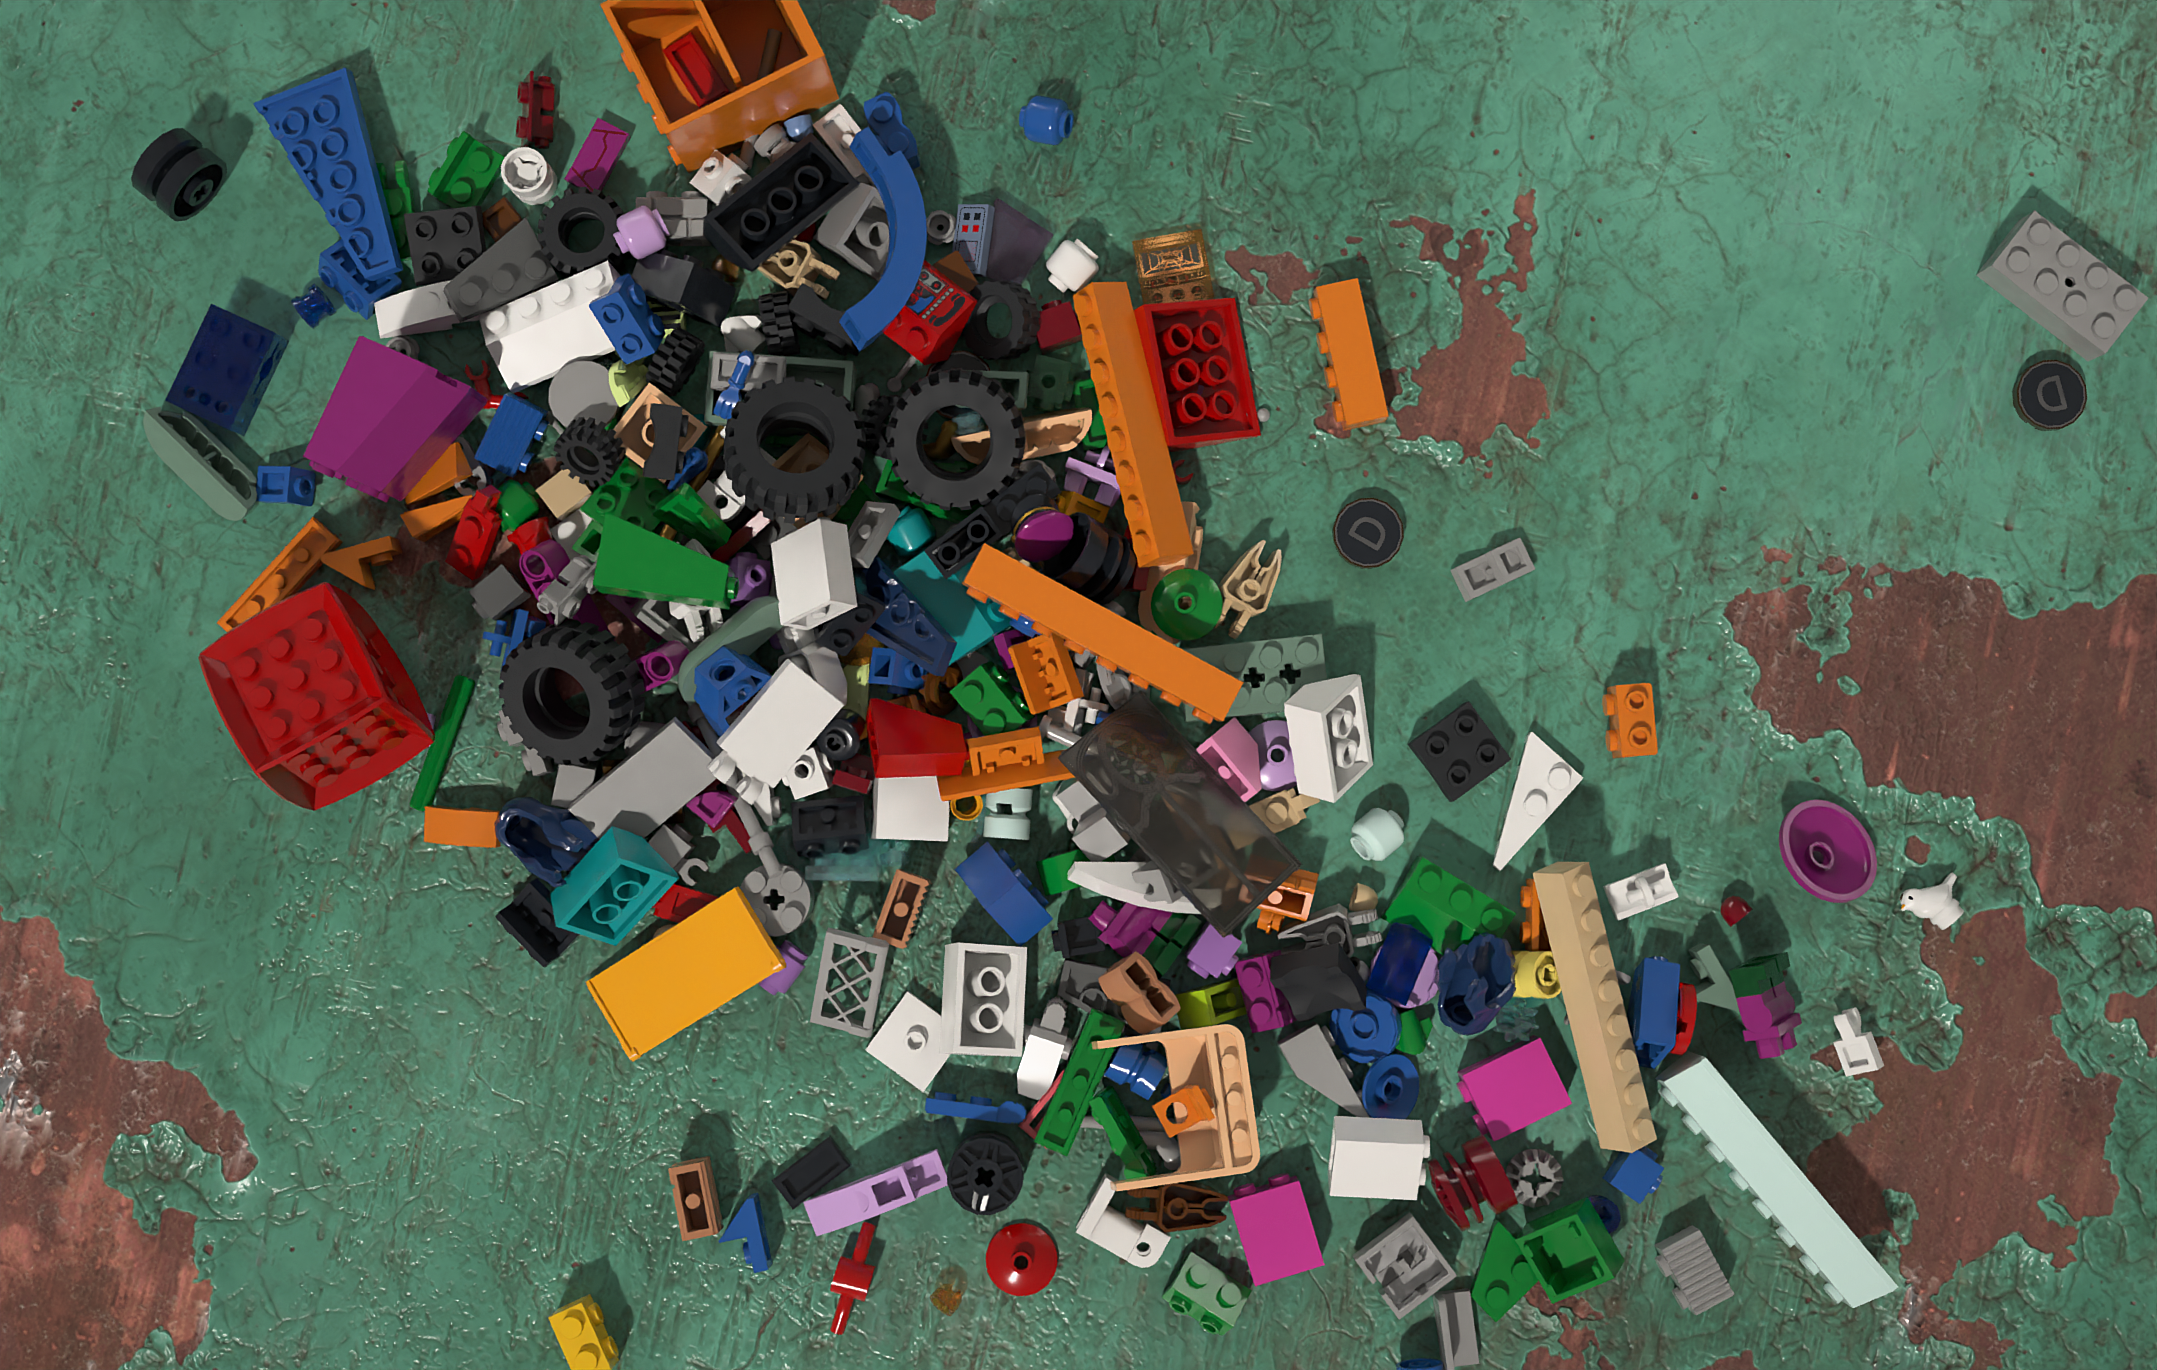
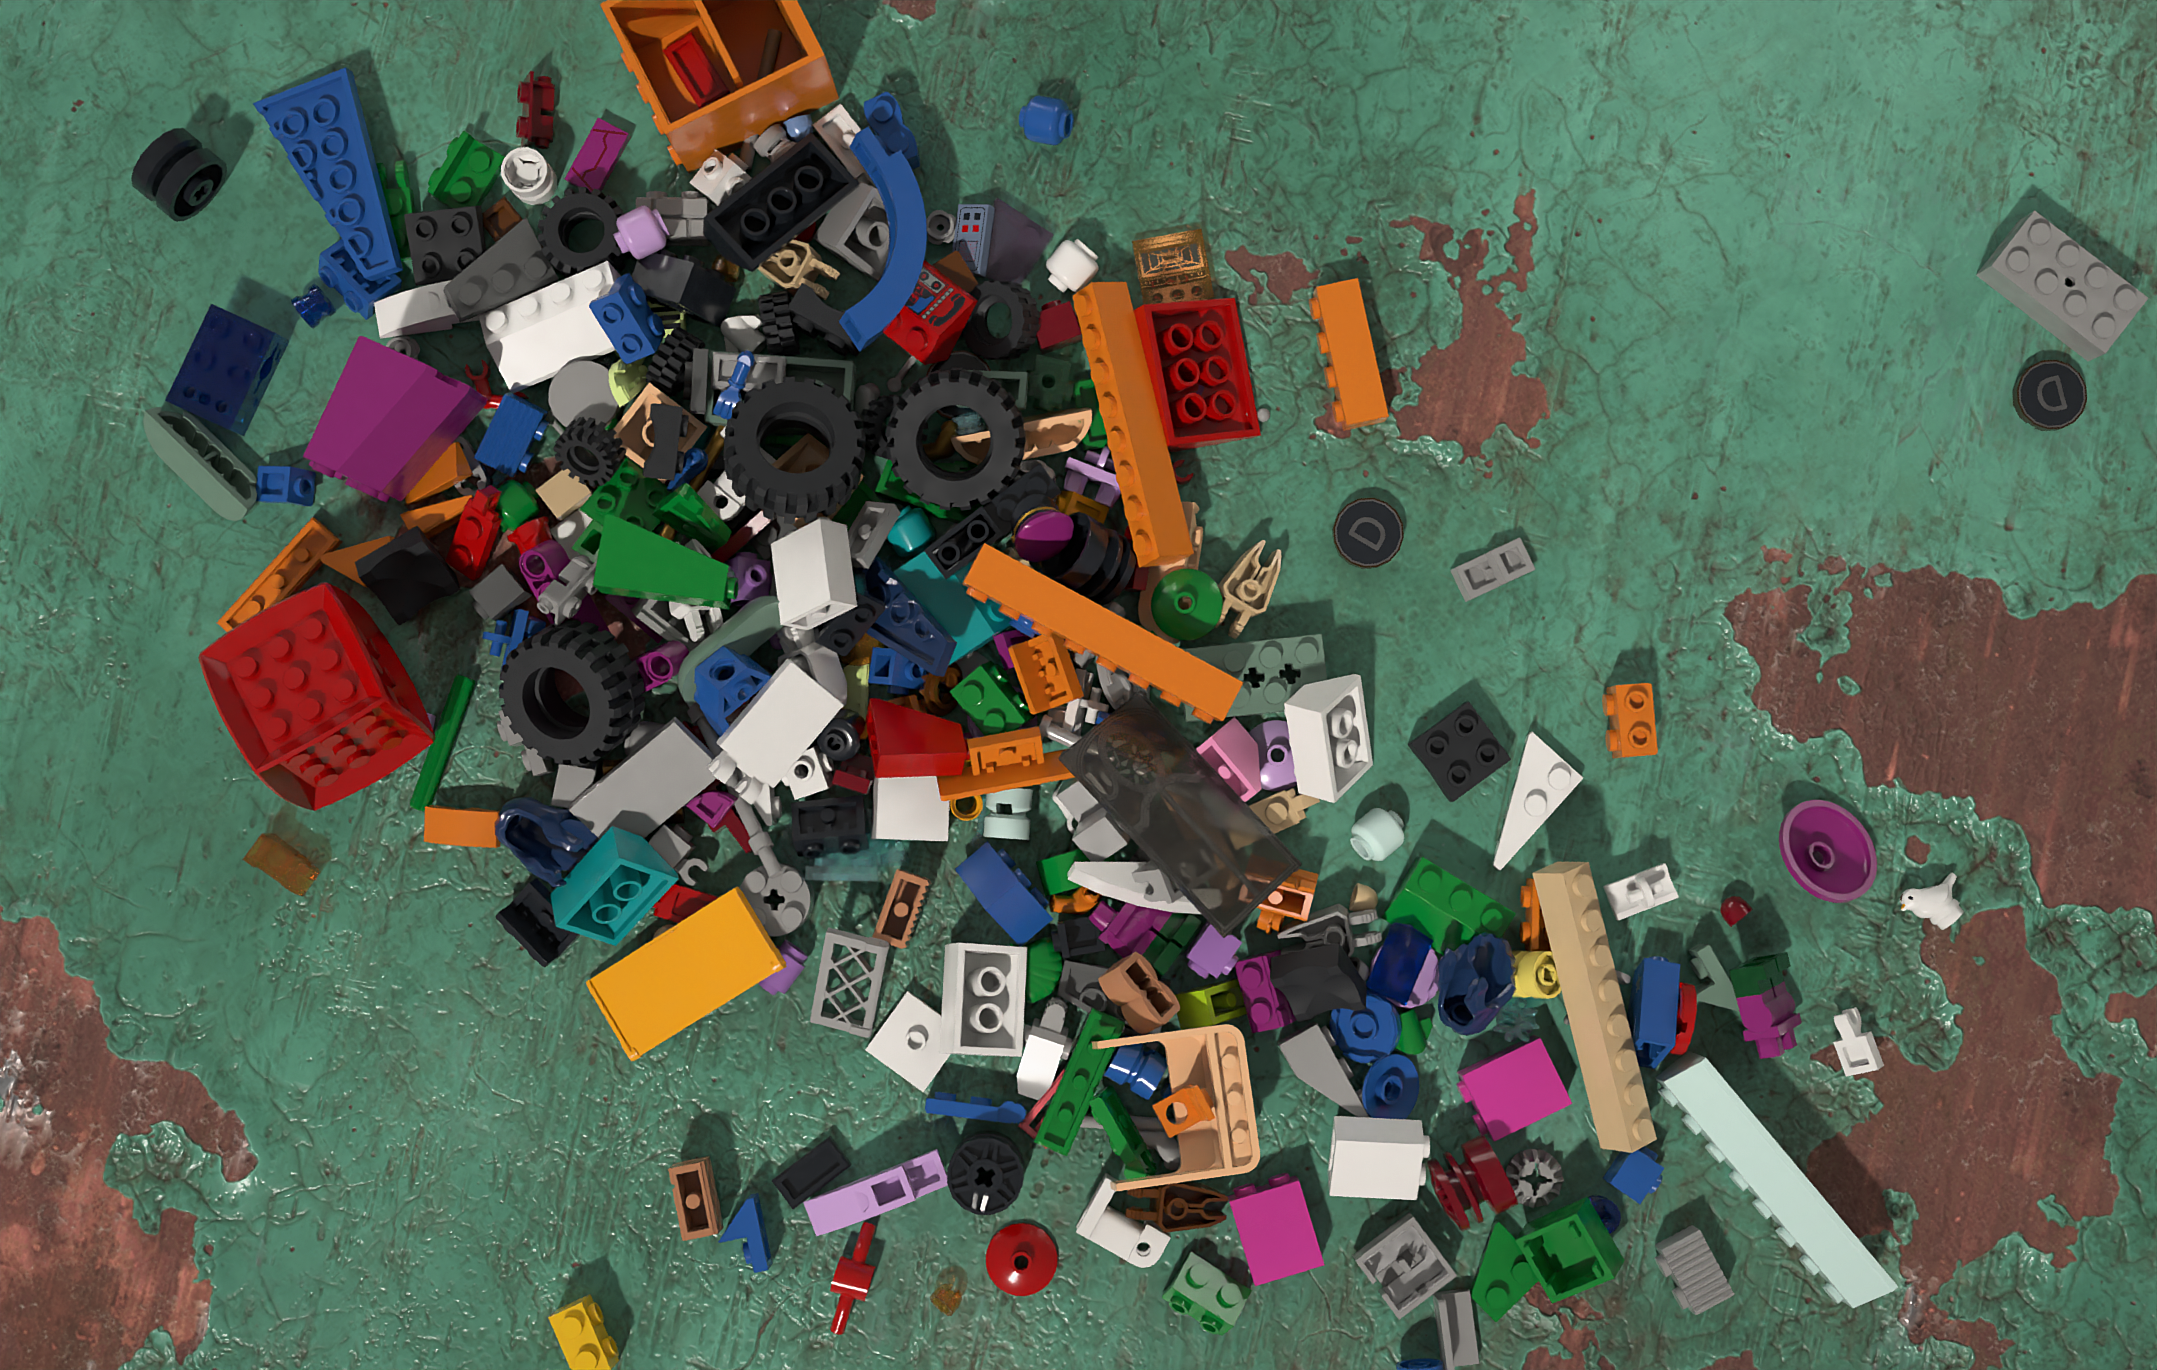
(282, 863): none -> clear orange leg
(407, 574): none -> black brick
(696, 381): none -> dark grey wing
(1042, 969): none -> green animal
(1077, 903): none -> orange arm

